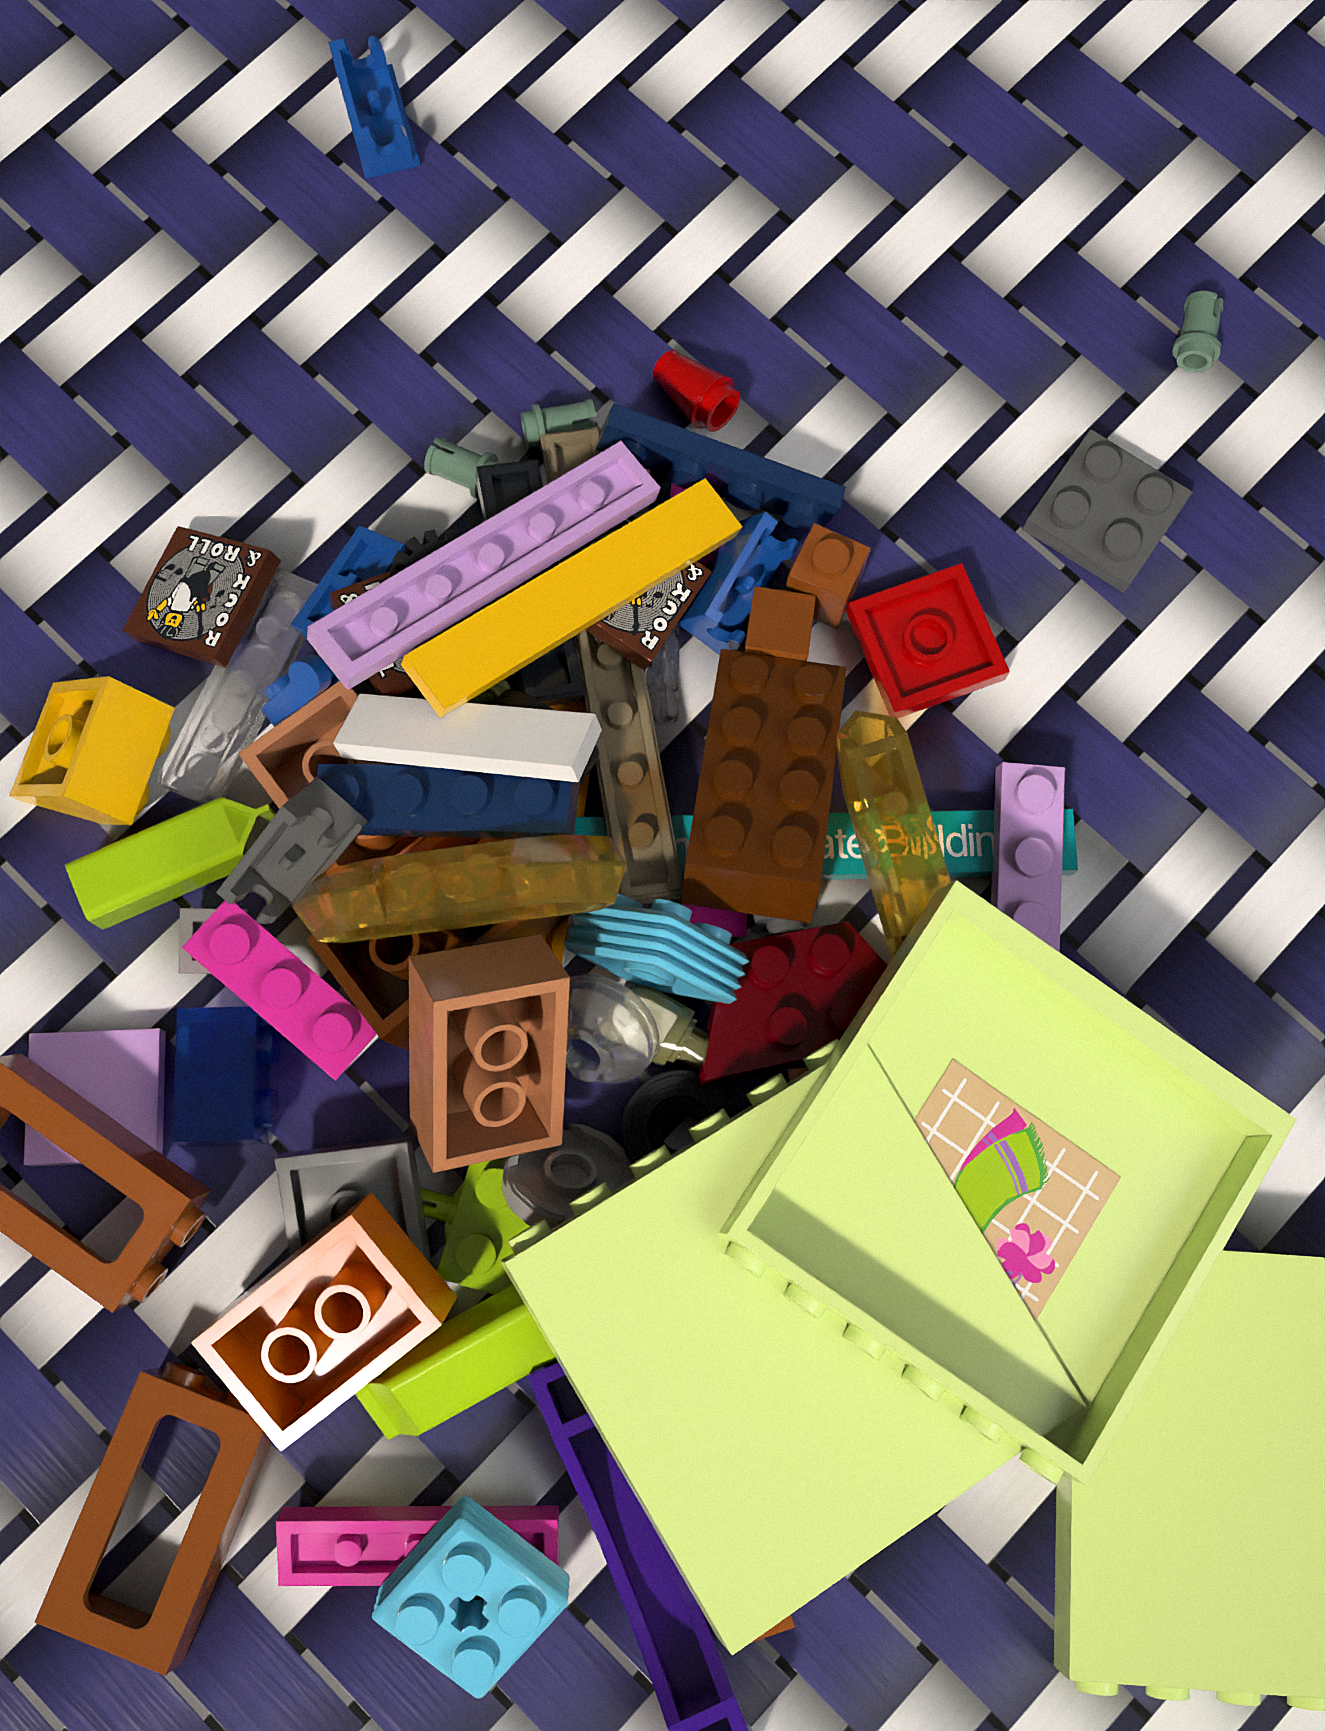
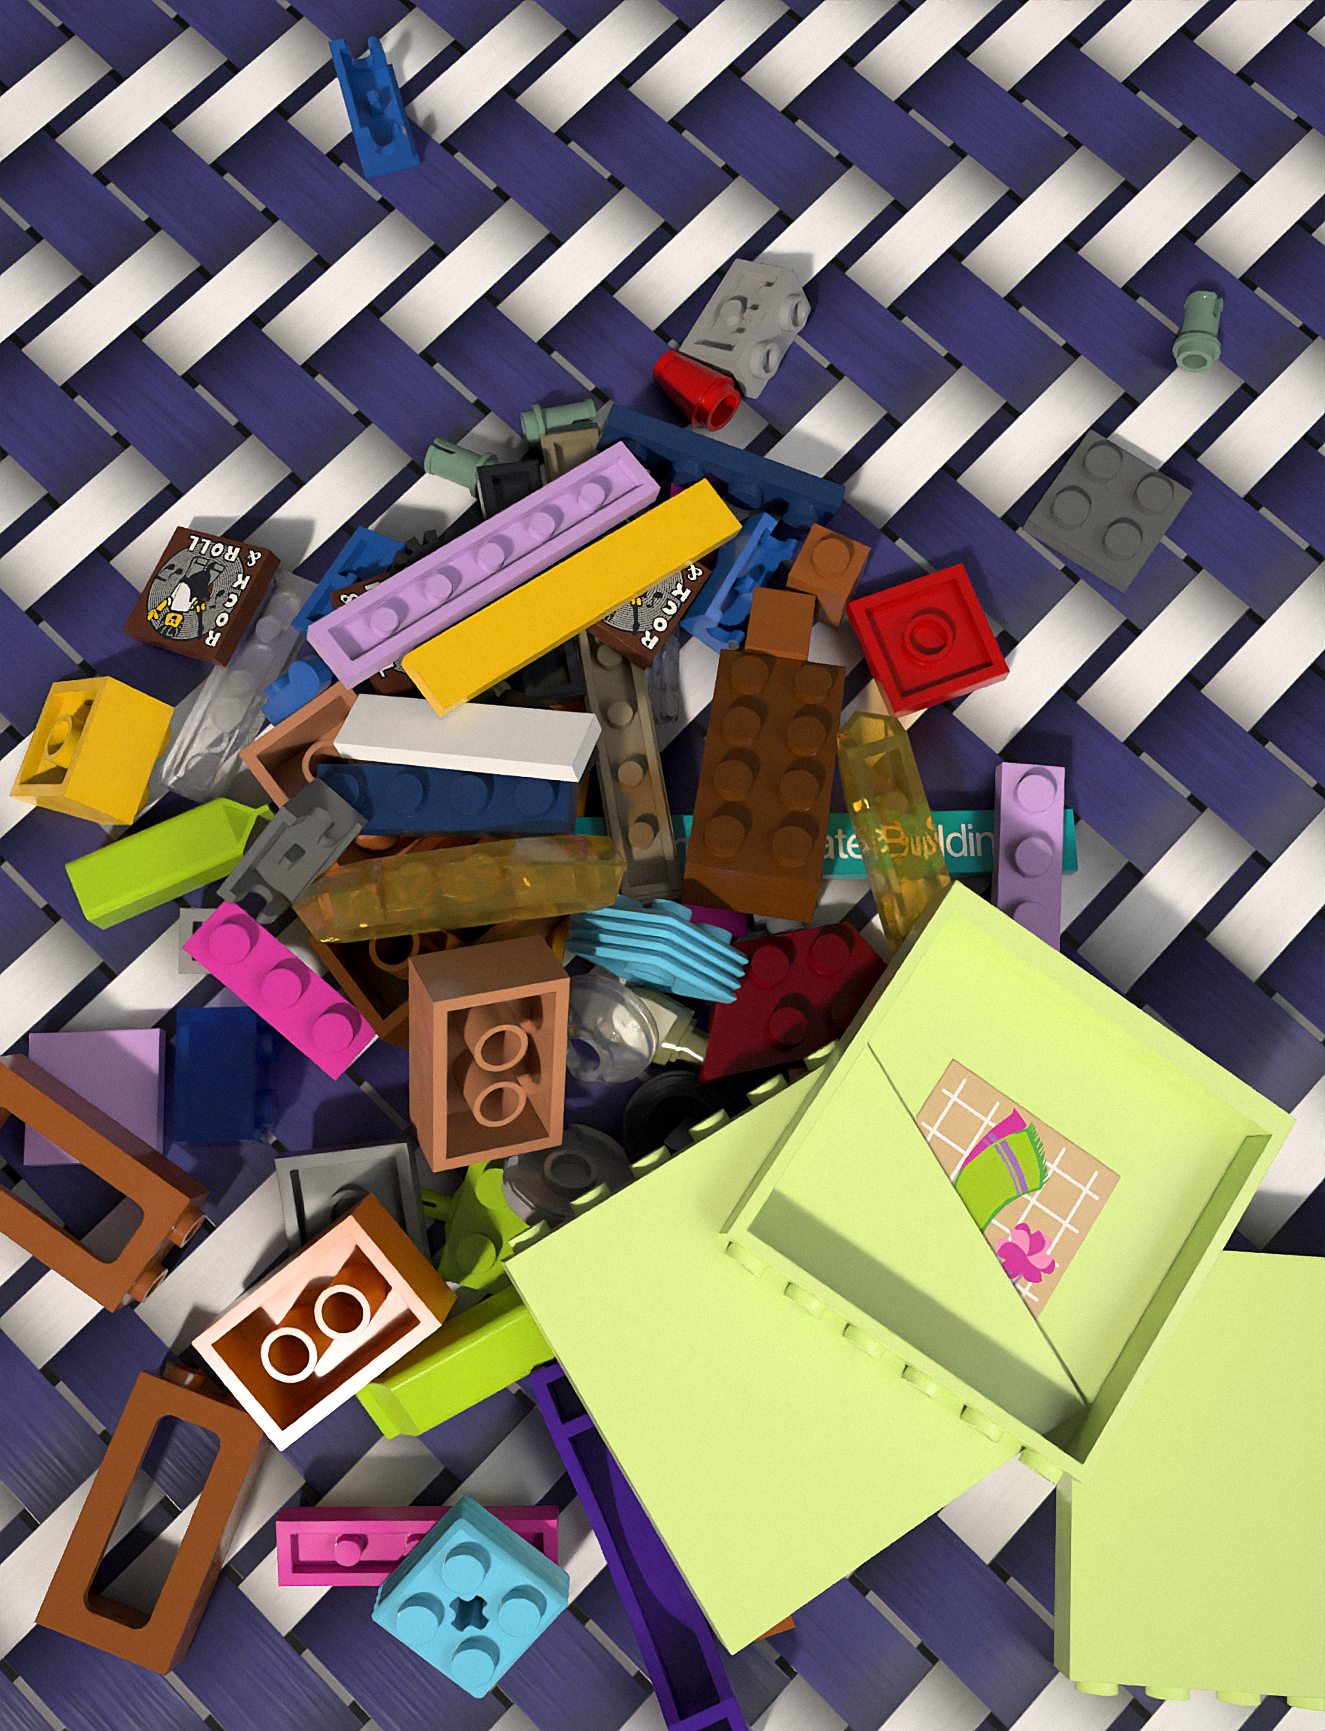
(749, 324): none -> light grey bracket

